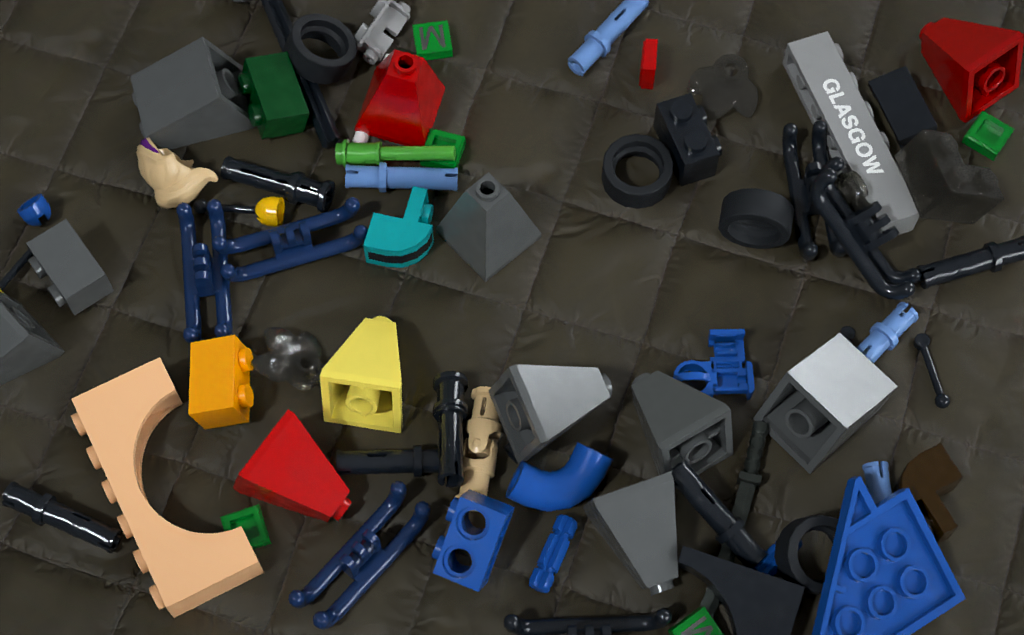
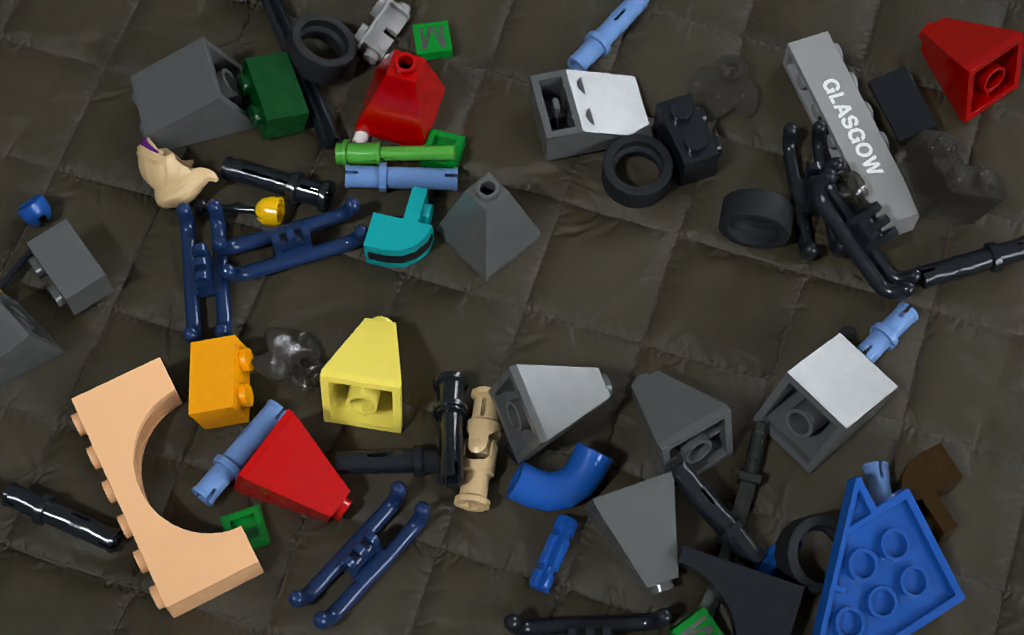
(228, 465): none -> medium blue pin
(480, 543): blue brick -> none
(585, 111): none -> dark grey slope
(648, 63): red tile -> none
(727, 370): blue piece -> none
(922, 342): black hinge -> none
(987, 135): green tile -> none

